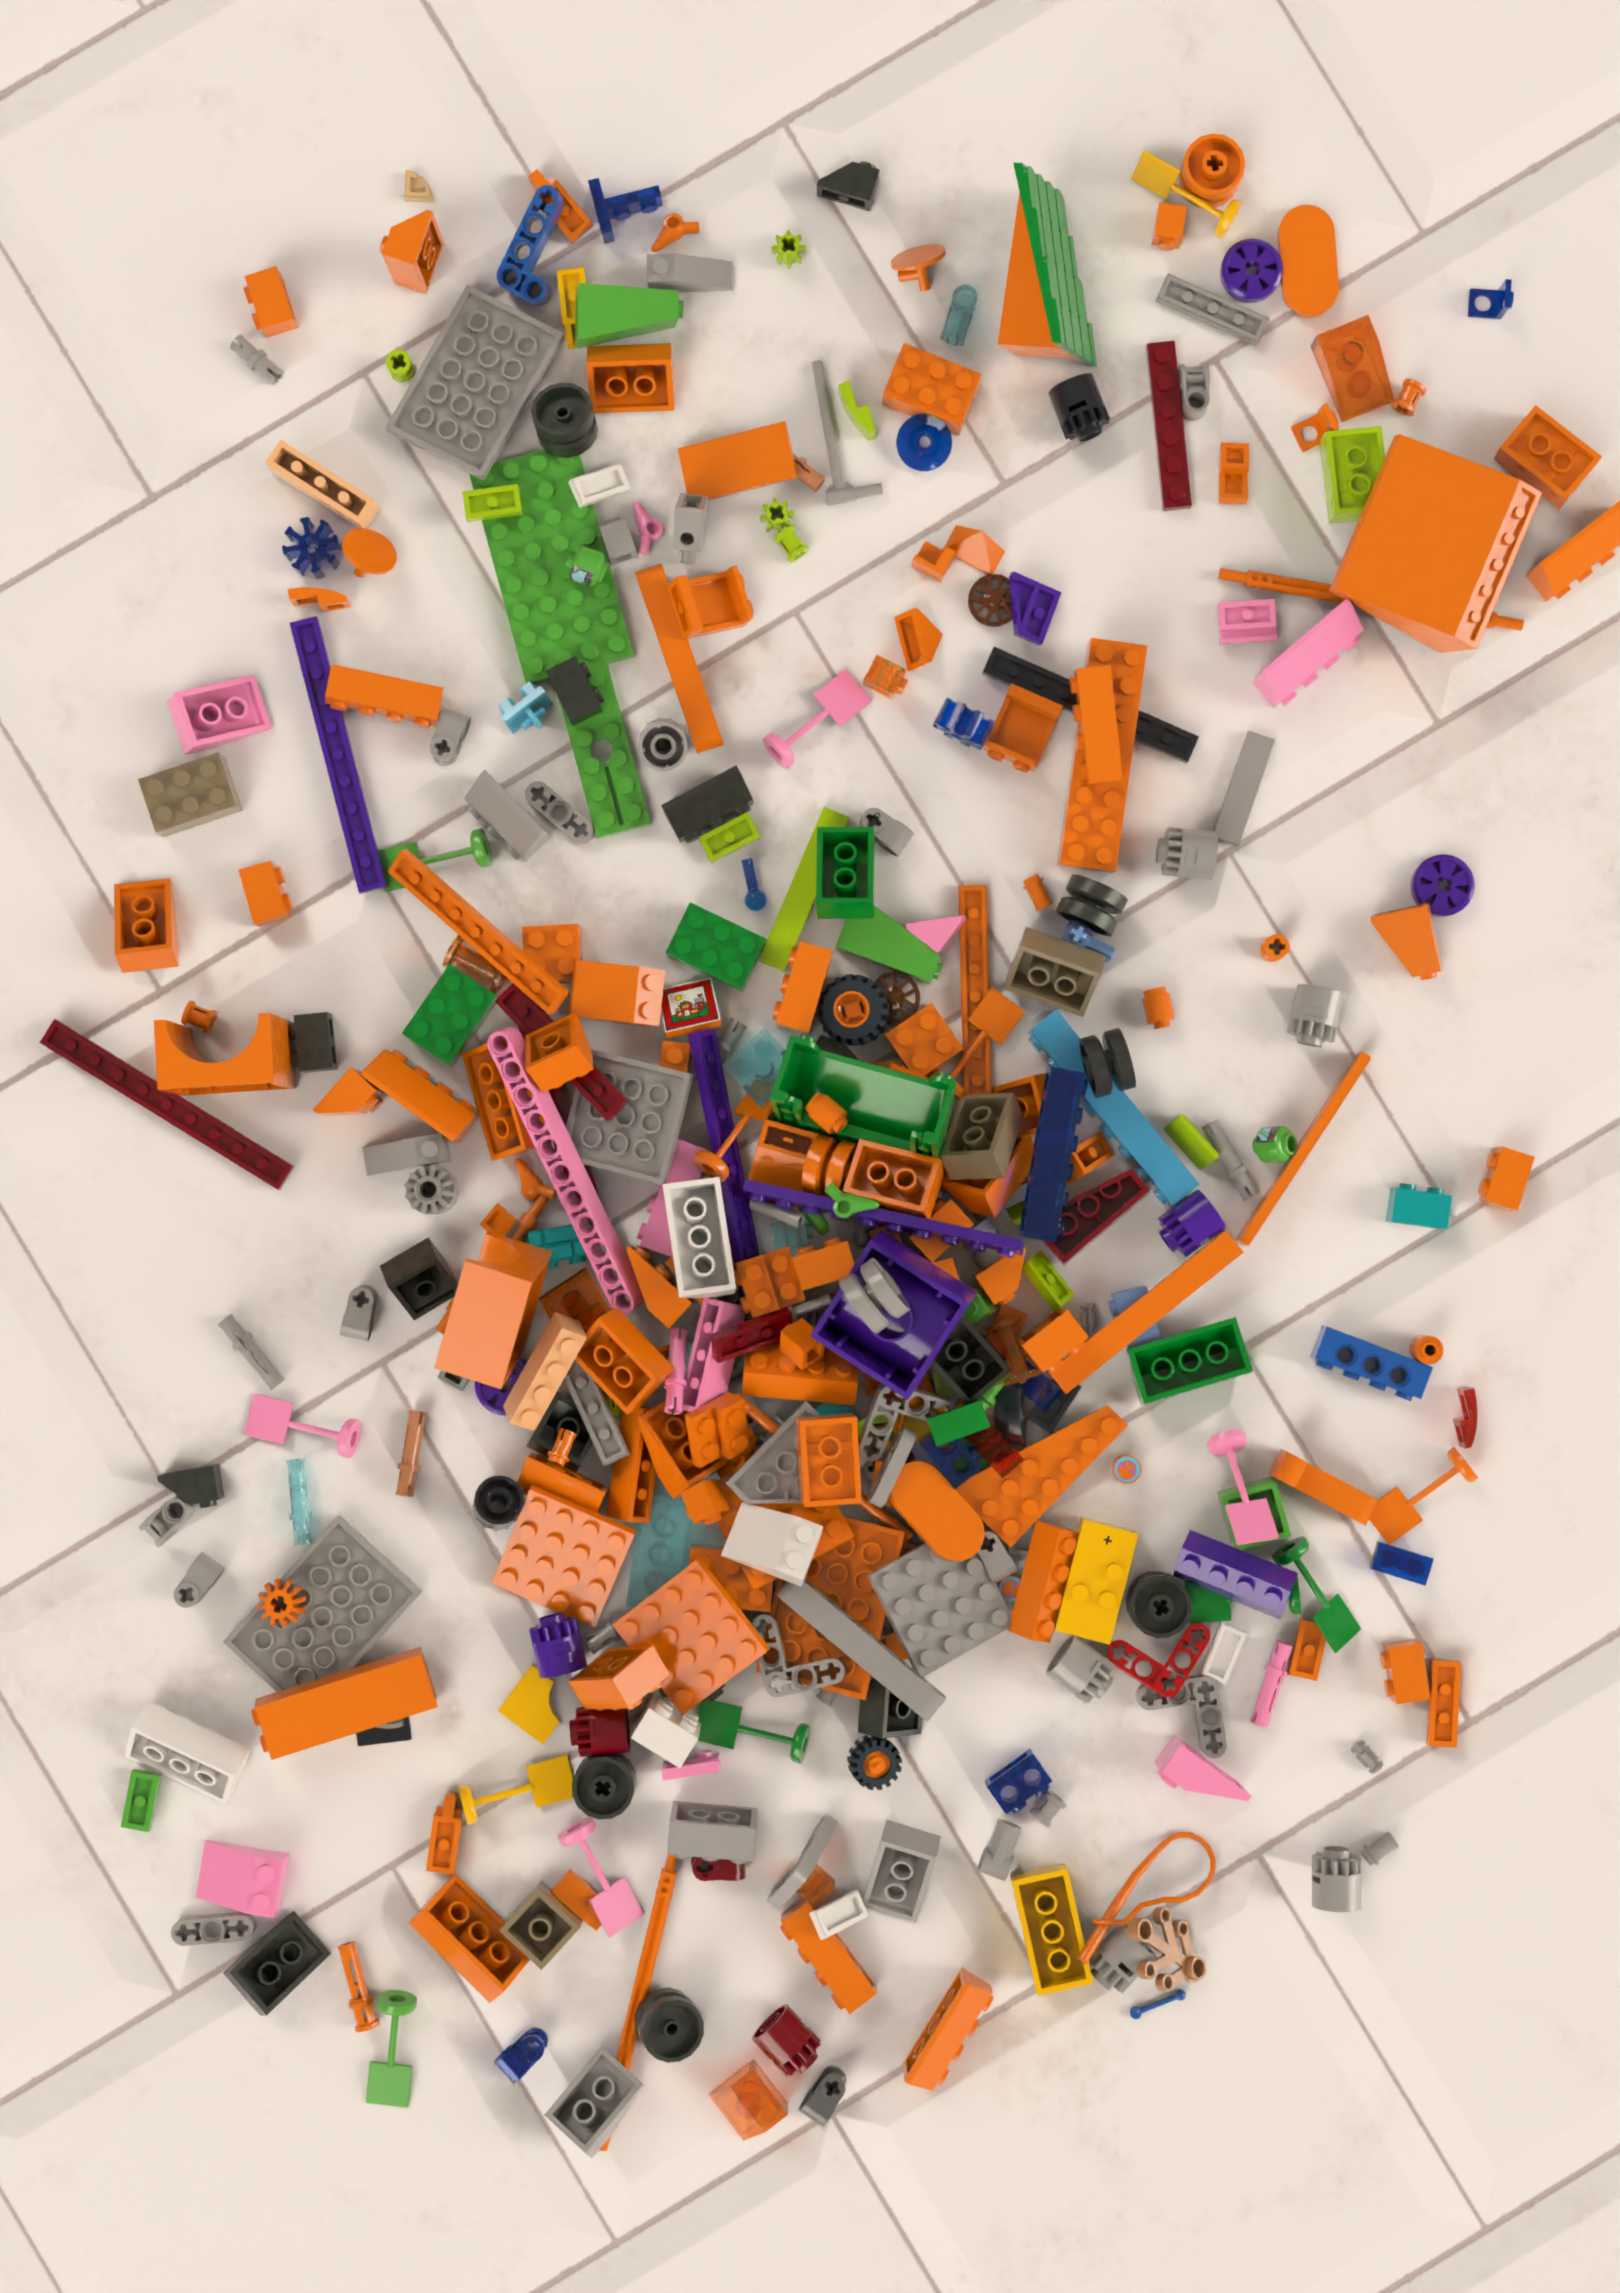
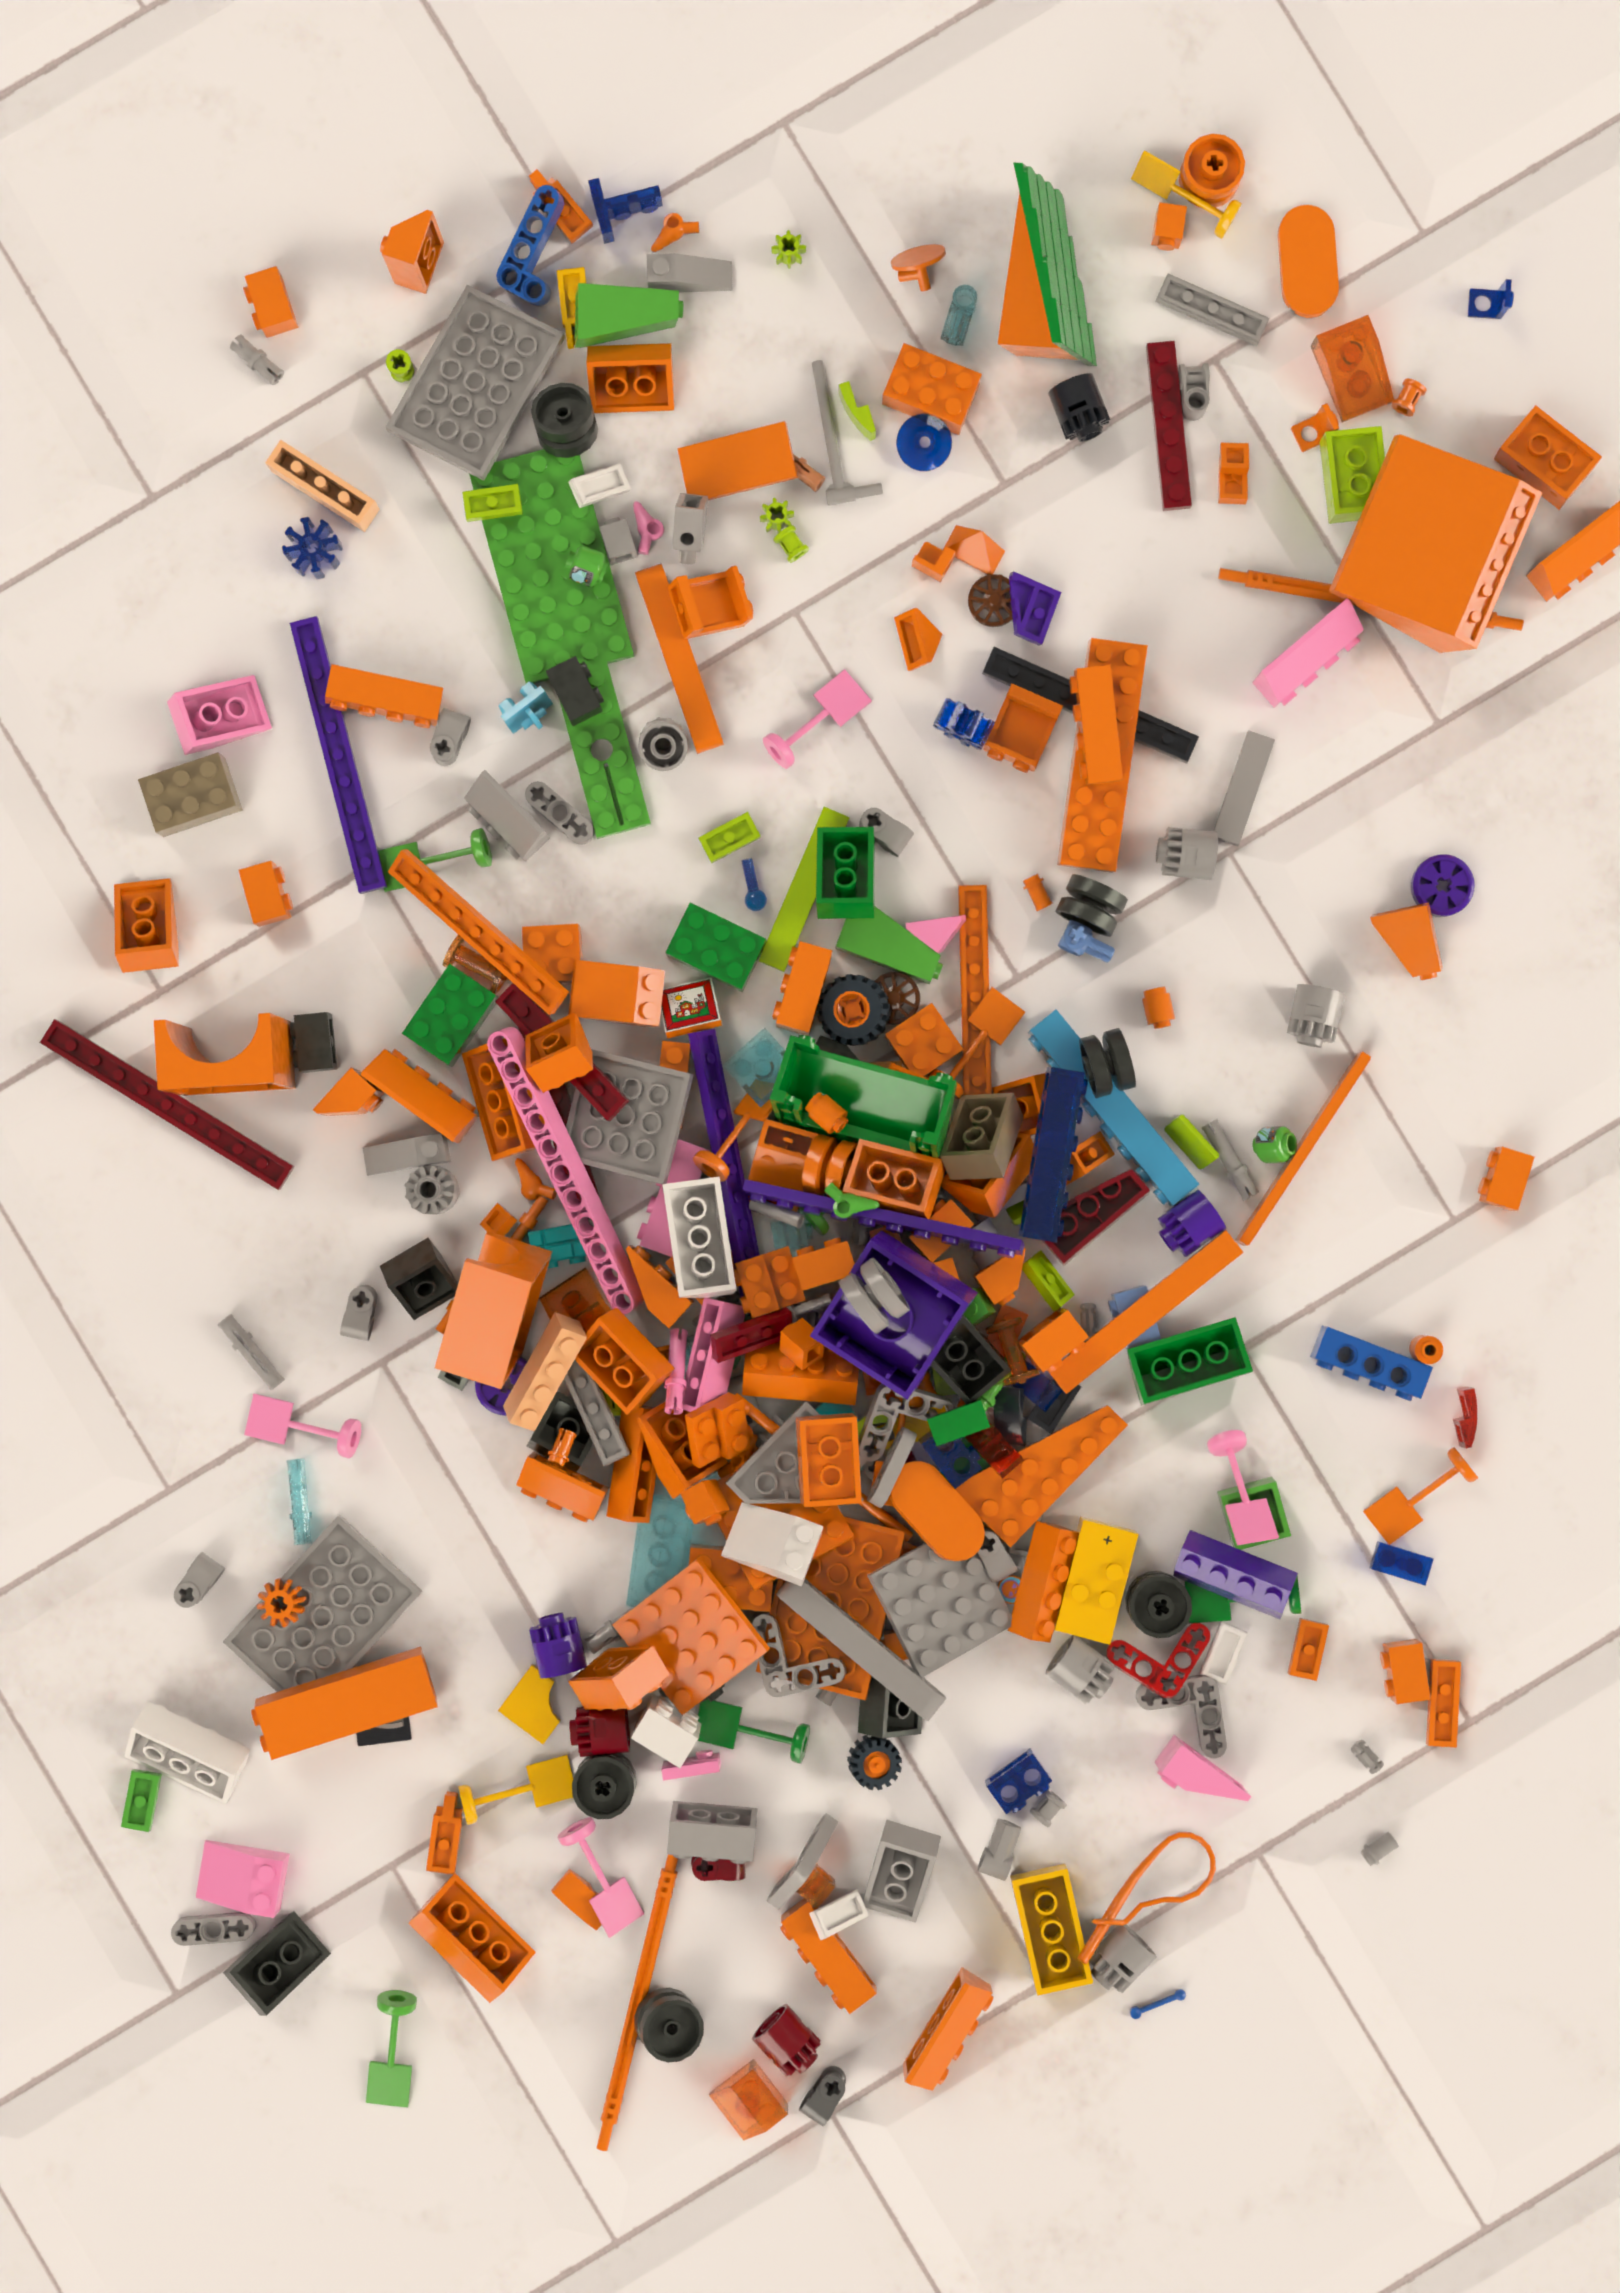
(164, 1522): light grey piece -> none
(195, 1485): pearl dark grey slope -> none
(199, 1017): orange bush -> none
(327, 599): orange slope -> none
(357, 2002): orange pin -> none
(369, 552): orange shield -> none
(411, 1452): nougat pin -> none
(416, 188): tan tile -> none
(501, 1489): black gear -> none
(520, 2057): clear blue piece -> none
(541, 1925): dark tan brick -> none
(563, 1556): orange plate -> none
(595, 2102): light grey slope -> none
(708, 805): pearl dark grey slope -> none
(729, 1038): light grey pin -> none
(851, 185): pearl dark grey slope -> none
(885, 677): clear orange brick -> none
(1054, 971): dark tan brick -> none
(1126, 1469): tile -> none
(1191, 1965): medium nougat plant -> none
(1247, 621): bright pink plate -> none
(1248, 254): dark purple wheel -> none
(1273, 1678): bright pink pin -> none
(1280, 941): orange bush -> none
(1322, 1486): orange beam -> none
(1334, 1617): green piece -> none
(1336, 1880): light grey gear -> none
(1418, 1207): teal brick -> none

